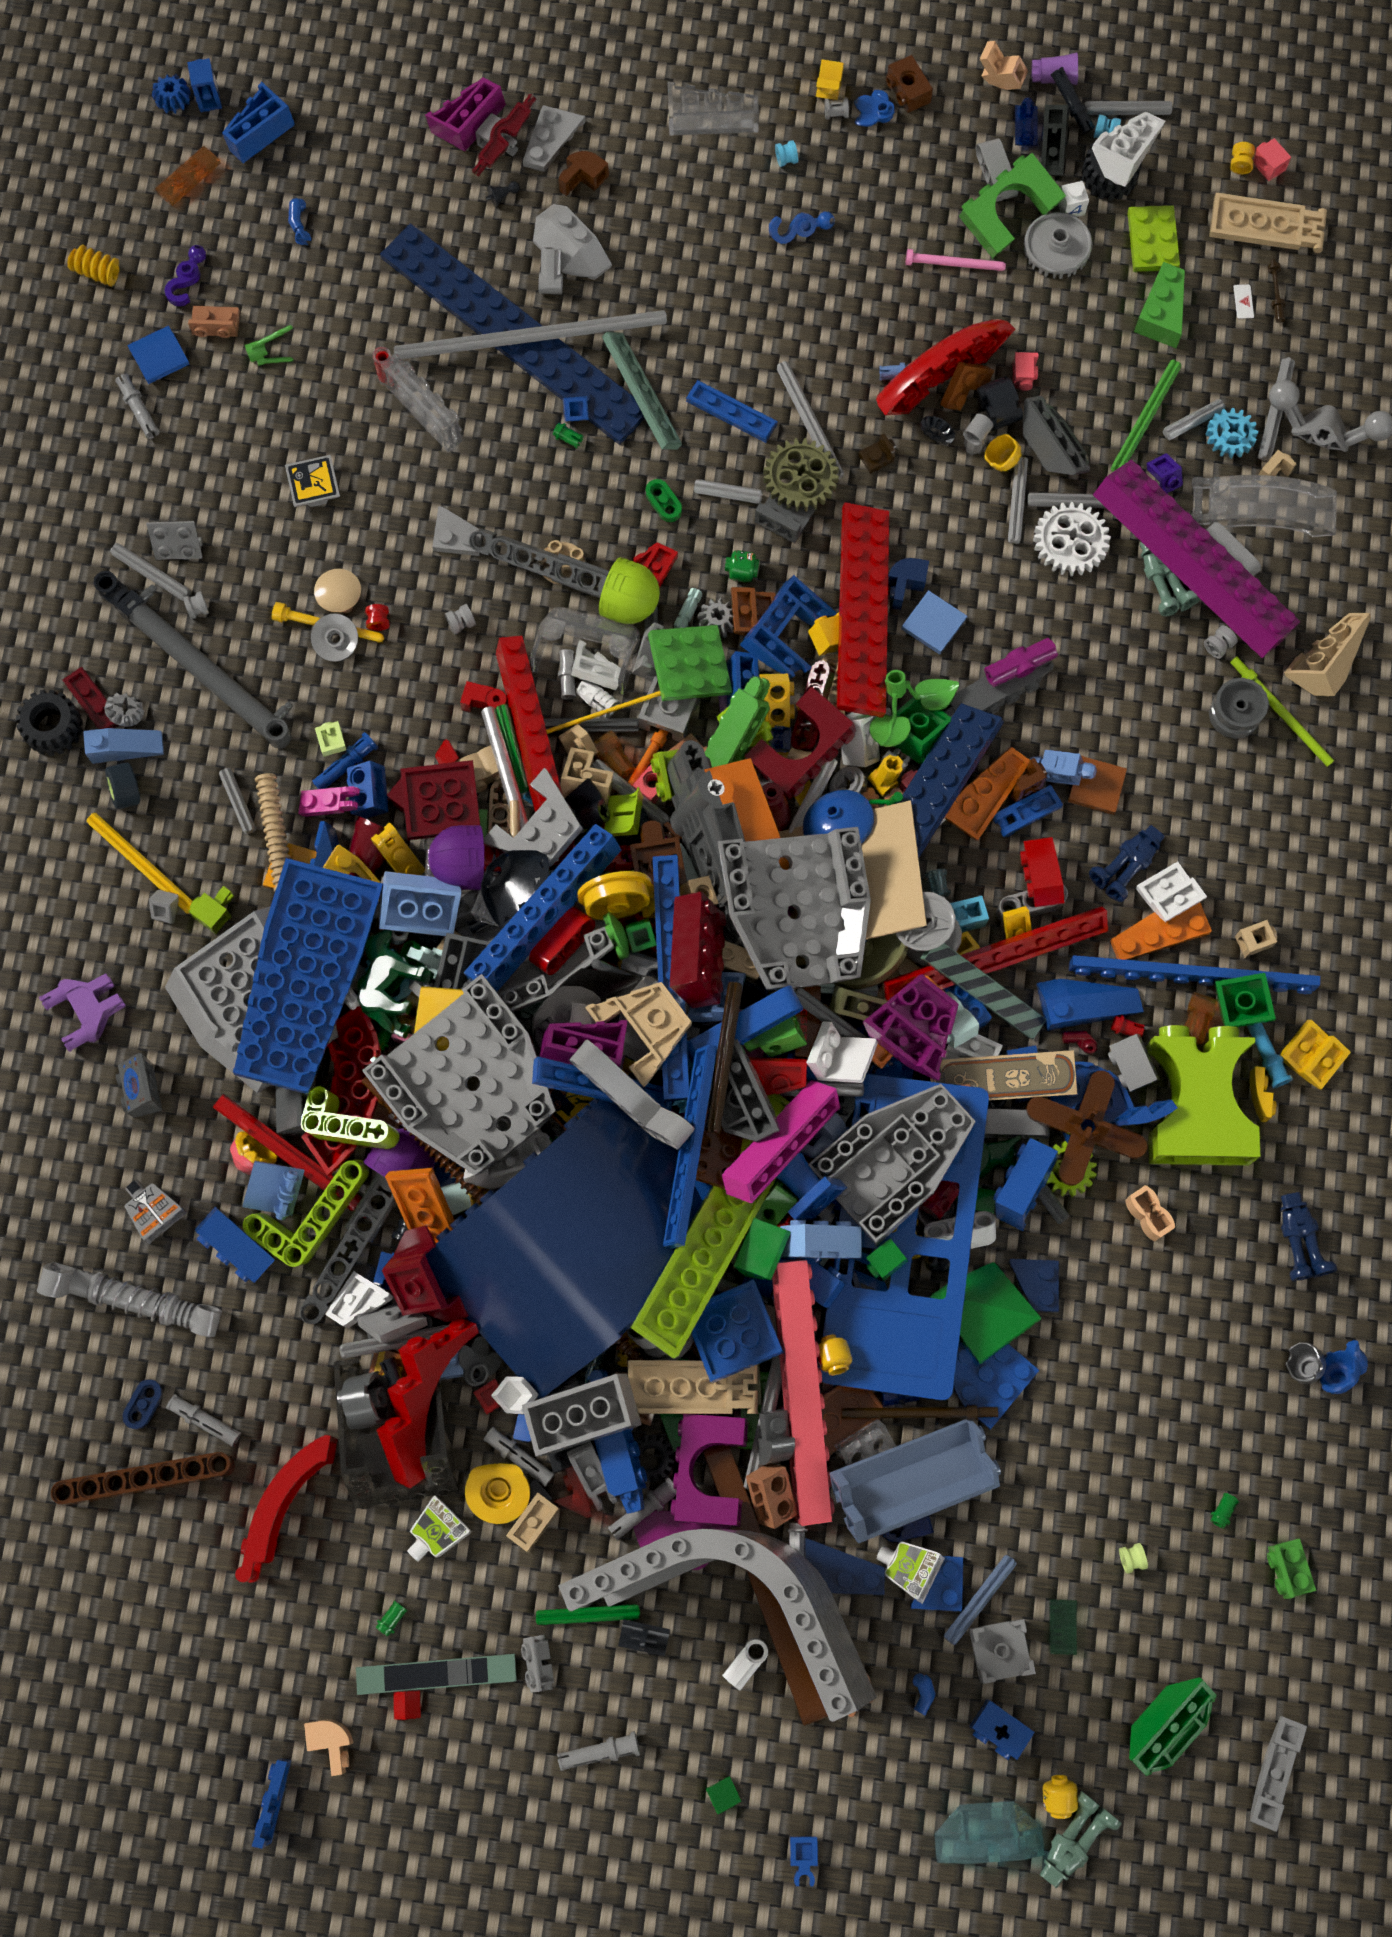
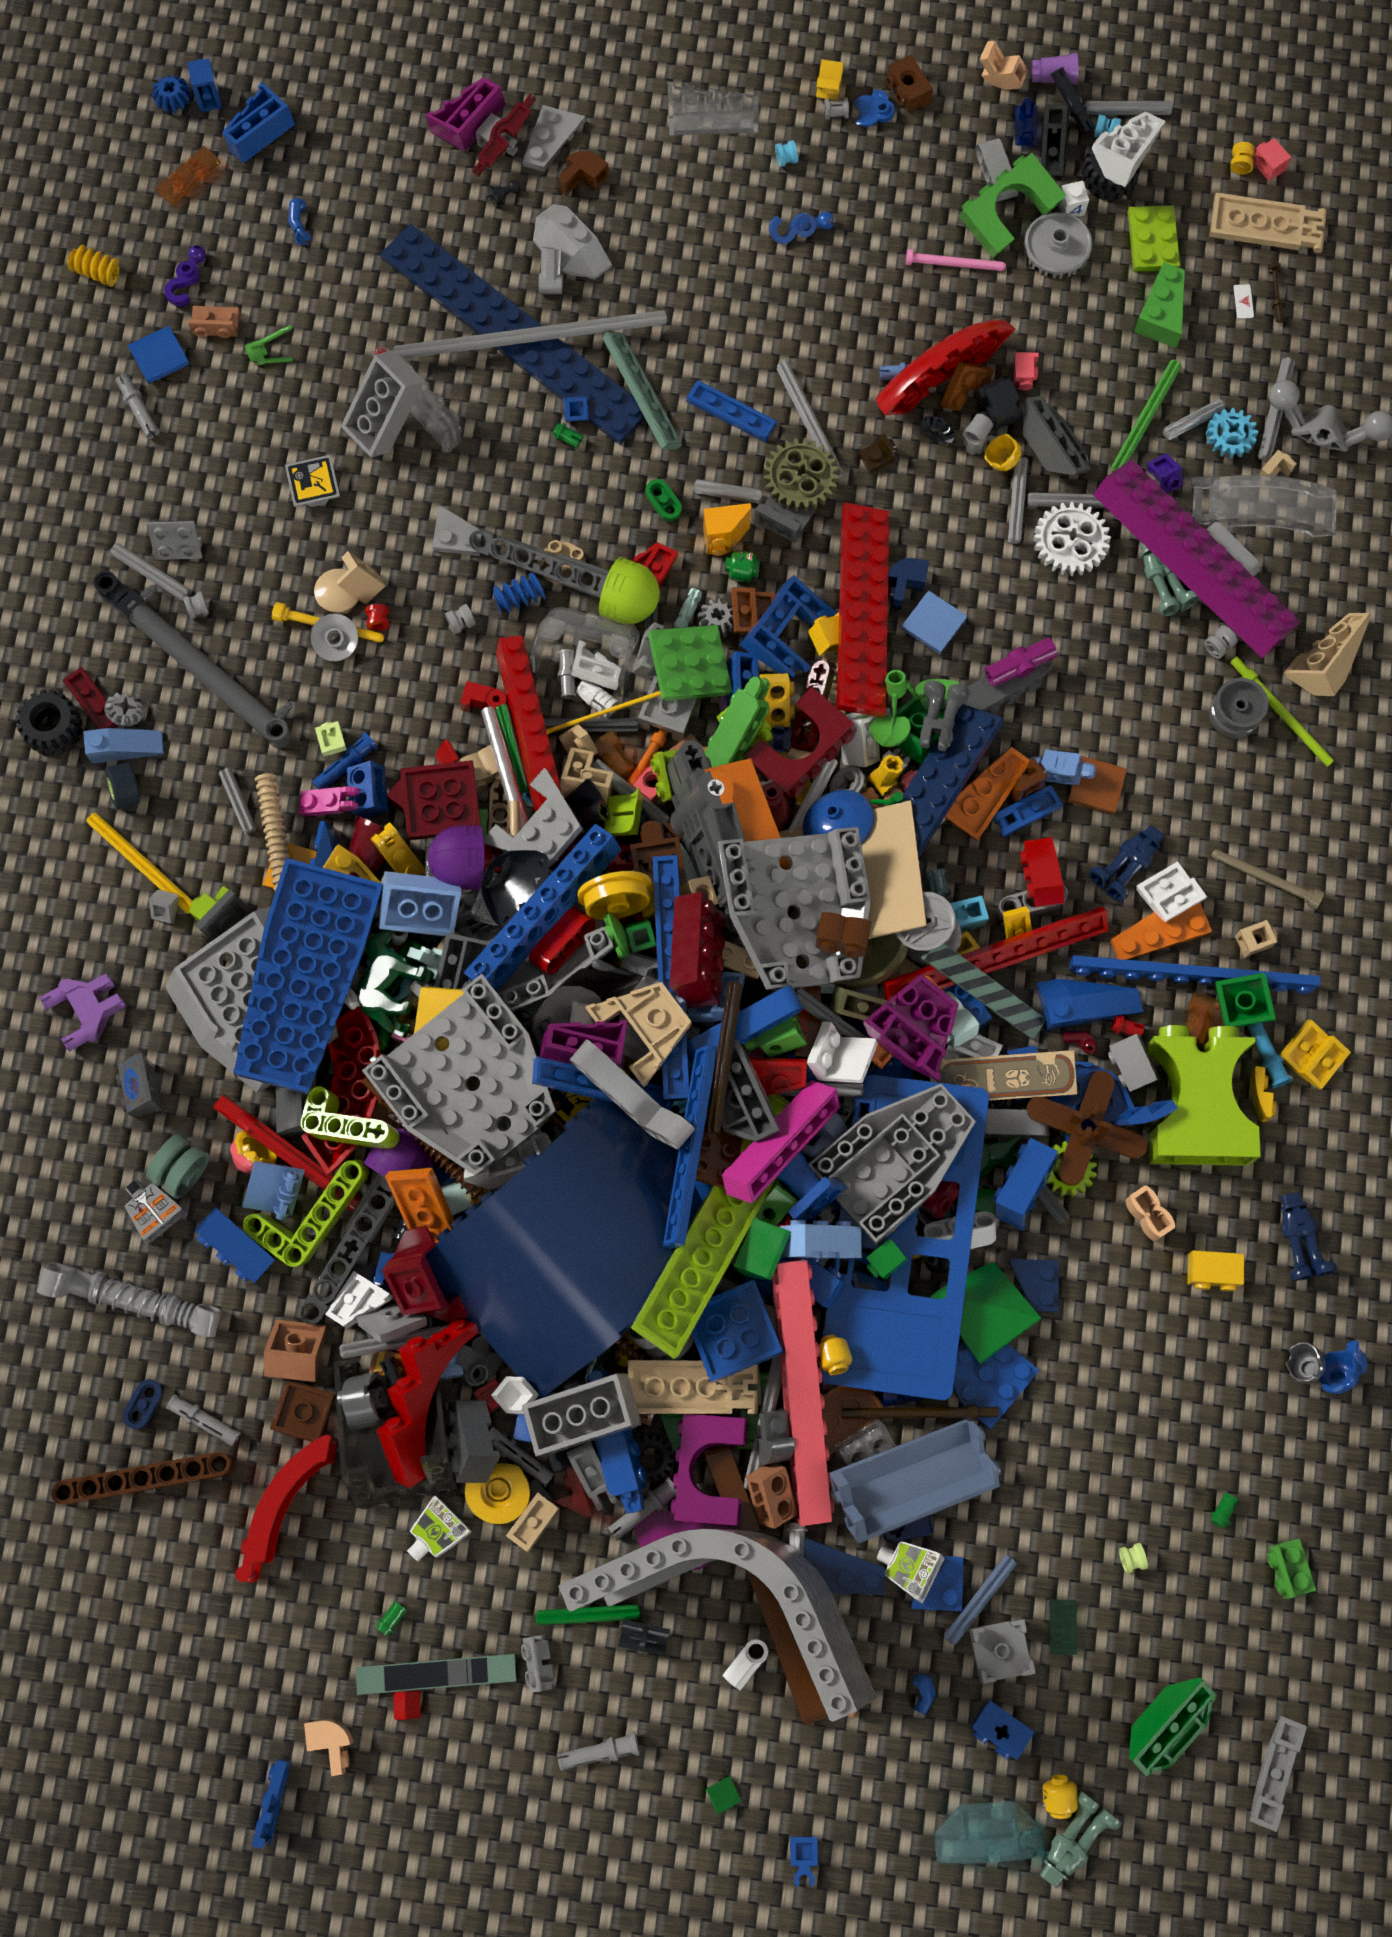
(177, 1166): none -> sand green wheel
(223, 916): none -> dark grey tile
(294, 1350): none -> nougat slope
(303, 1411): none -> reddish brown tile
(360, 579): none -> tan panel
(382, 403): none -> light grey brick
(471, 1442): none -> dark grey wedge
(518, 592): none -> blue piece
(725, 527): none -> light orange slope
(843, 934): none -> reddish brown brick
(935, 693): none -> dark grey piece
(1215, 1269): none -> yellow brick
(1310, 896): none -> dark tan piece

